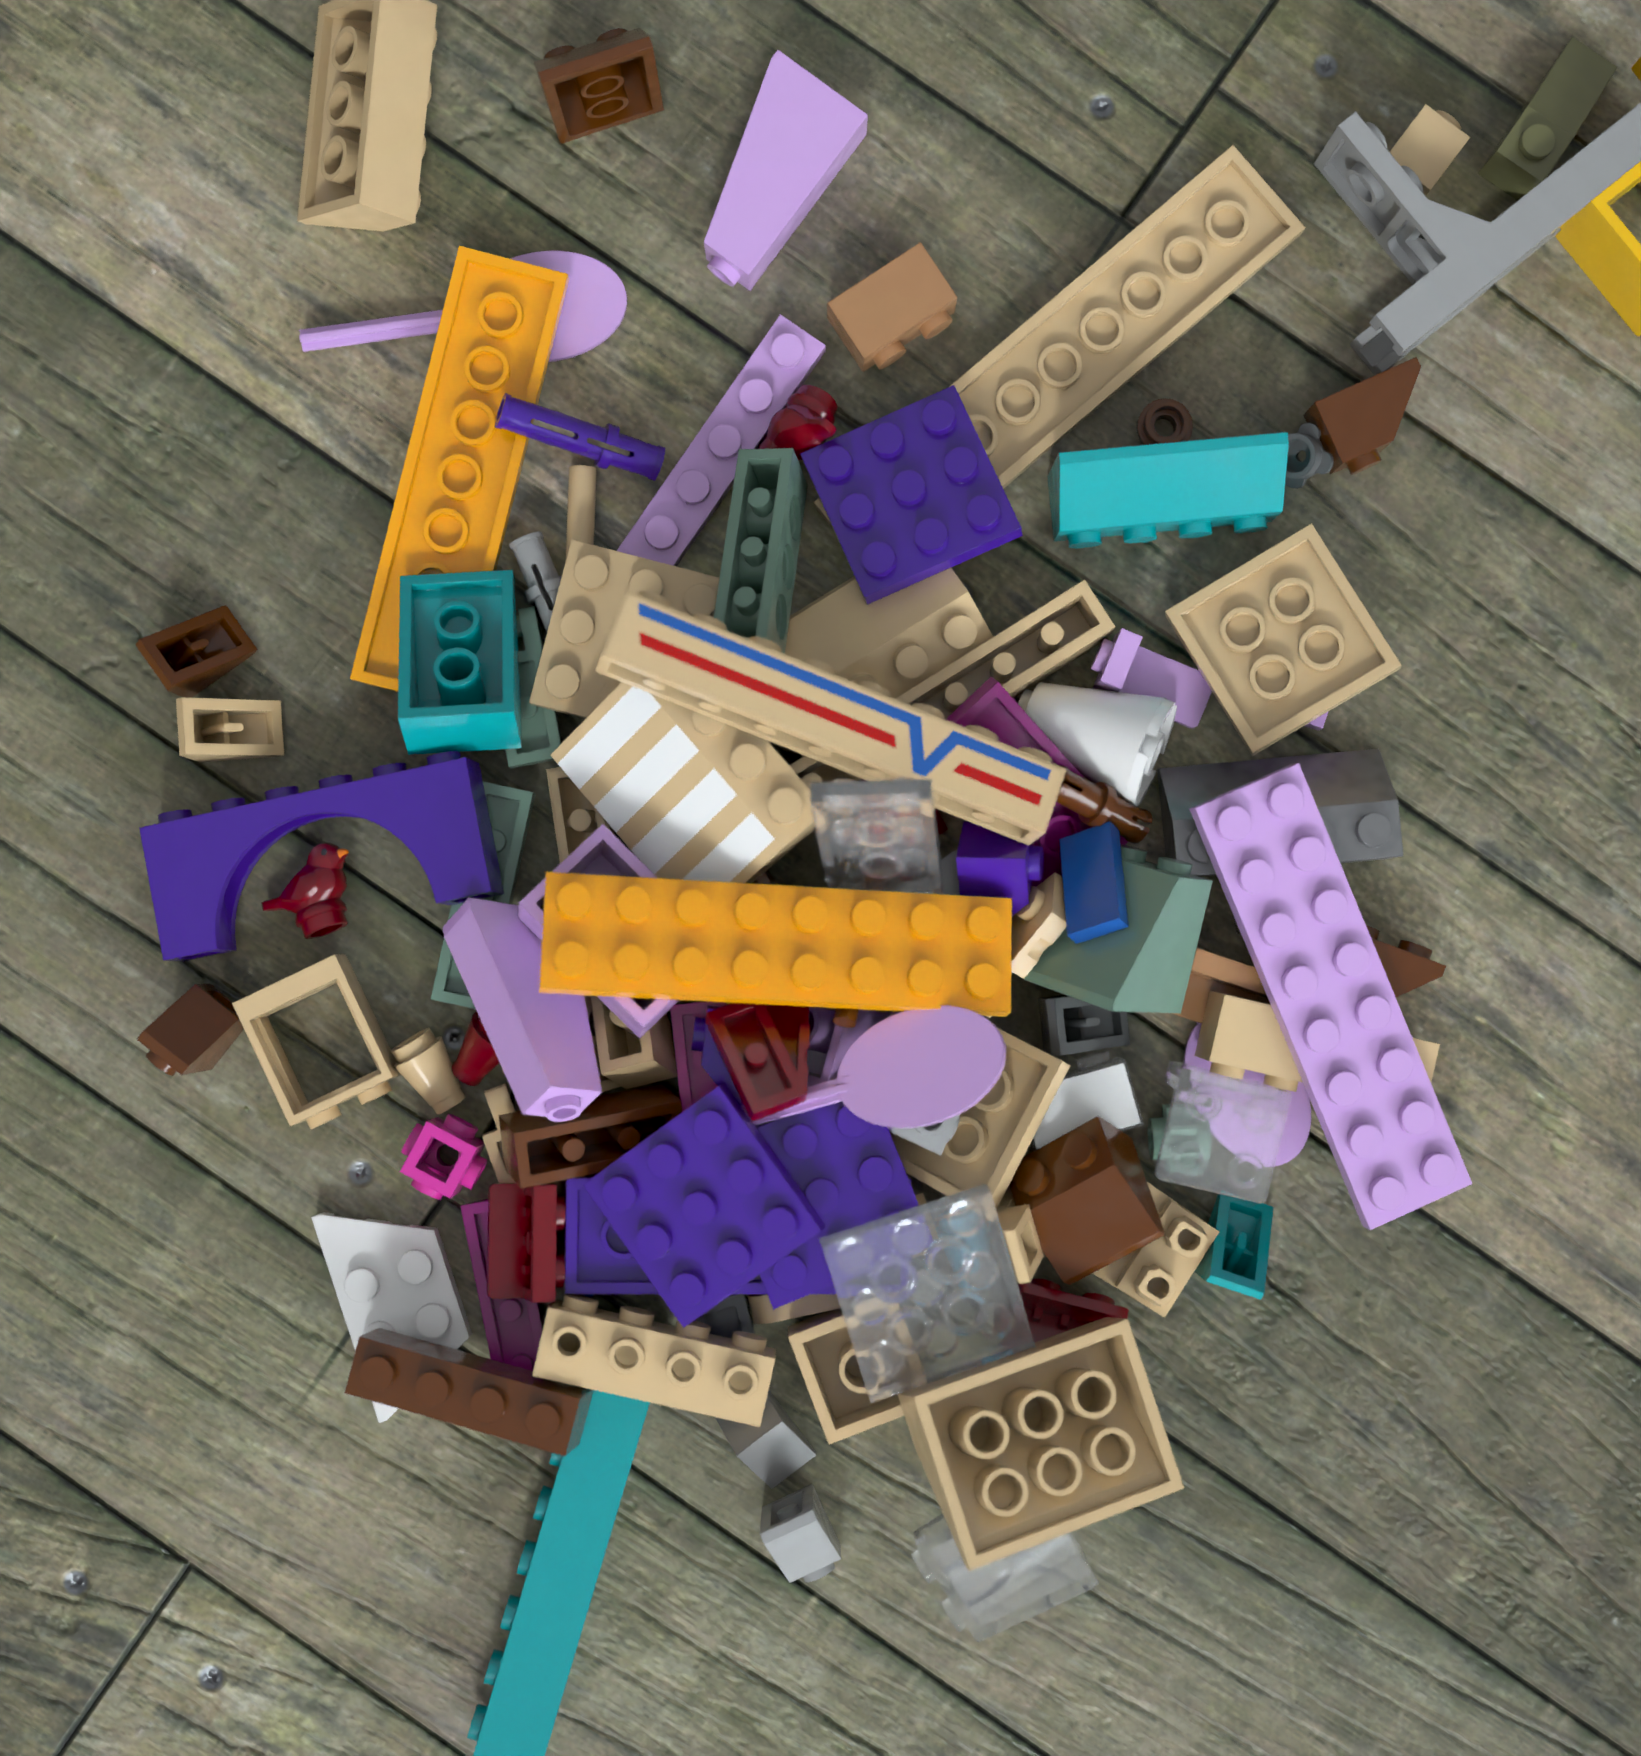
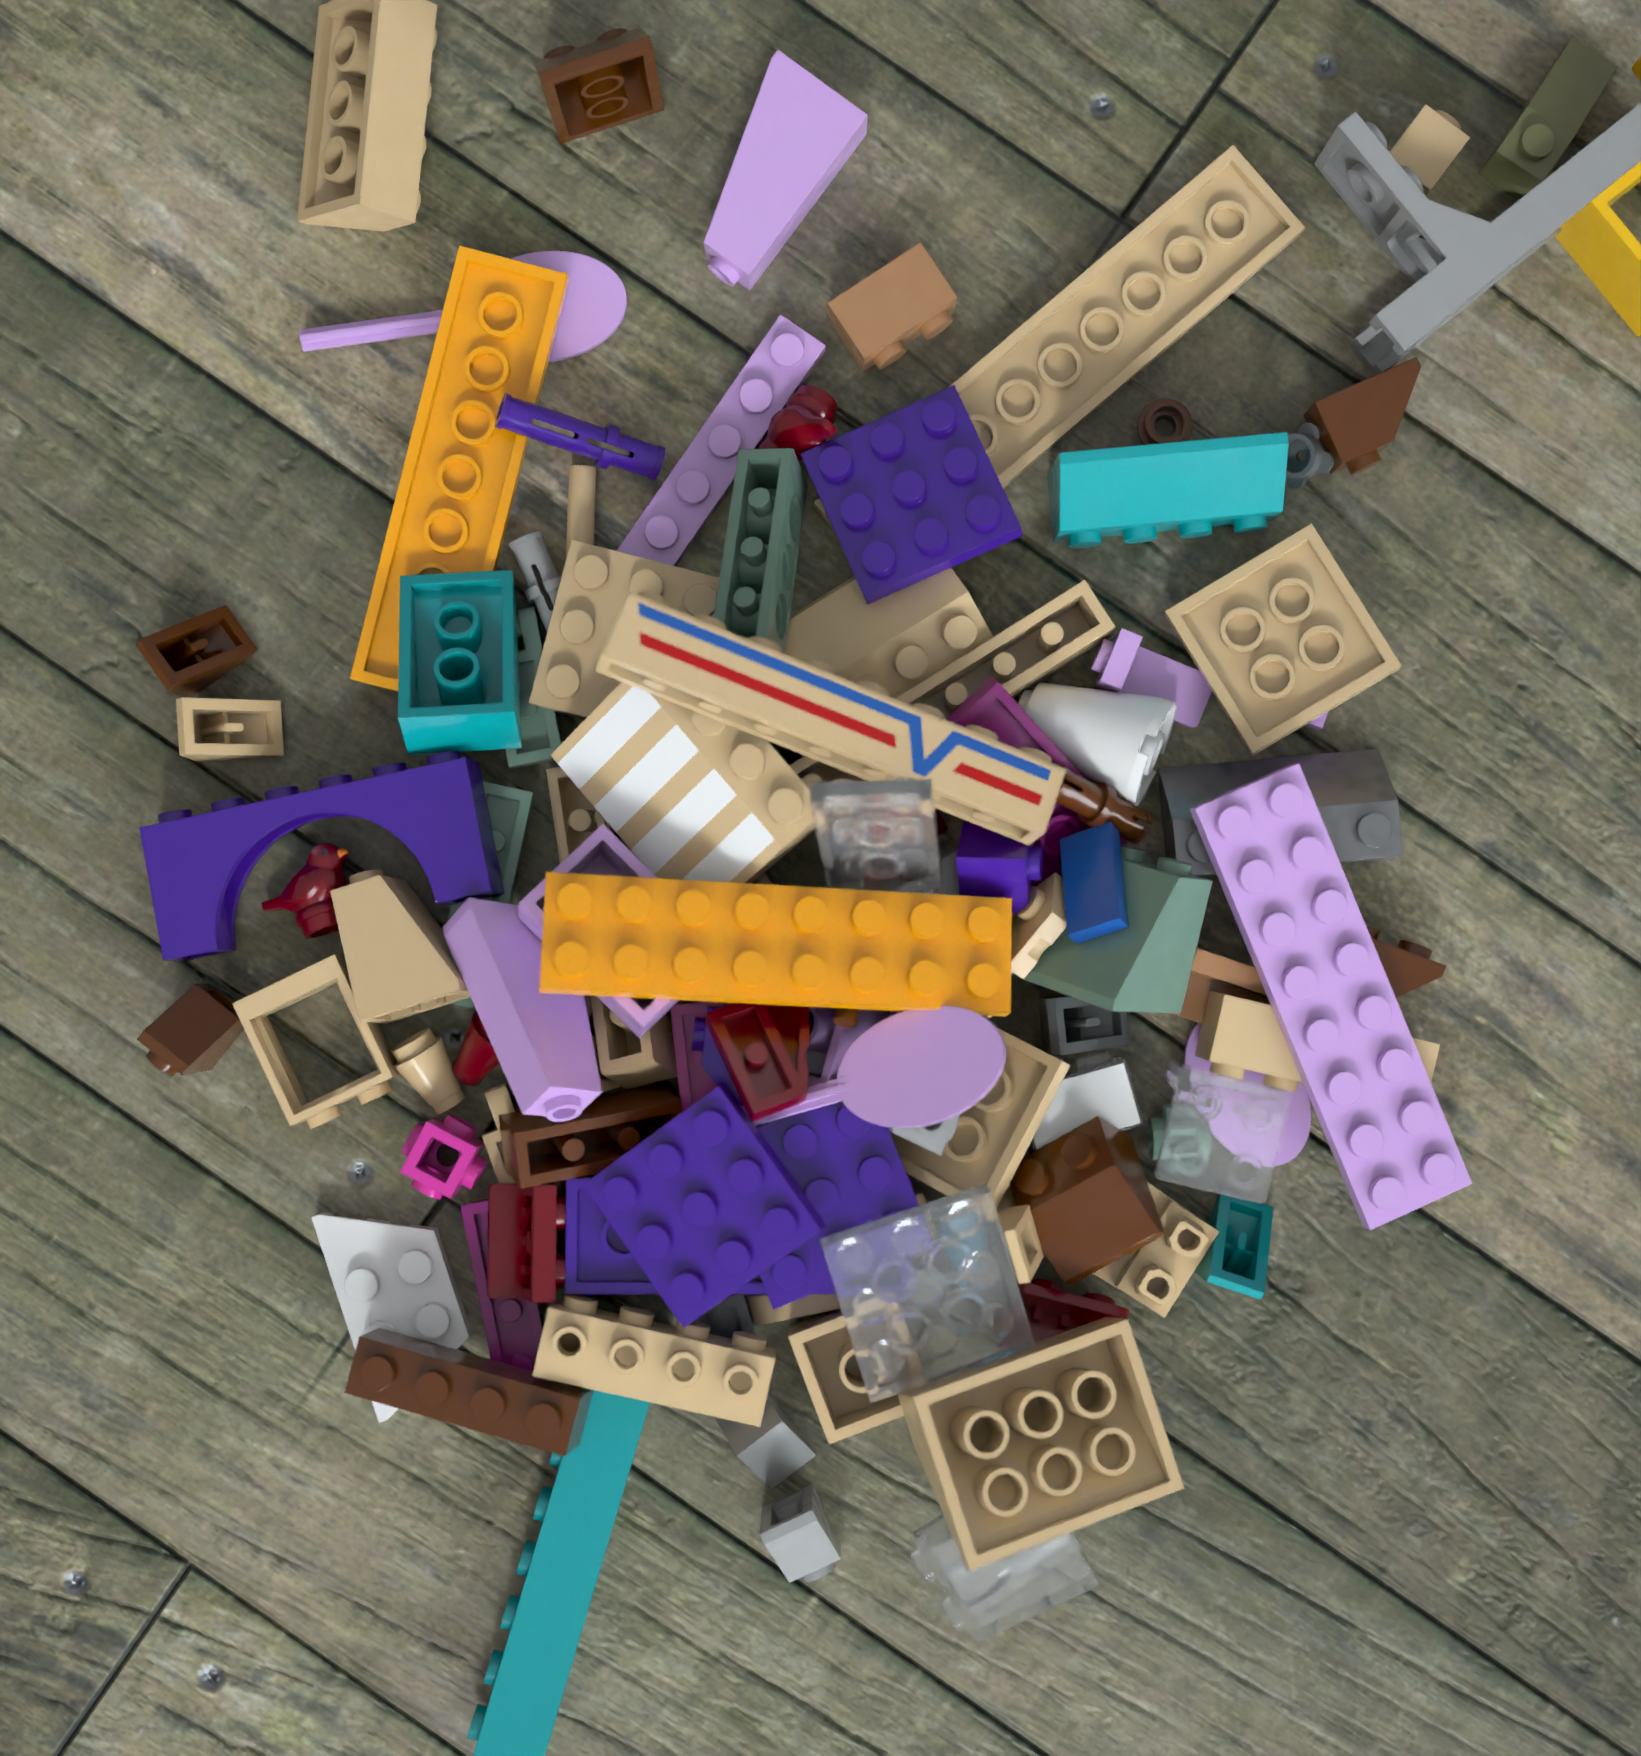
(393, 950): none -> tan slope

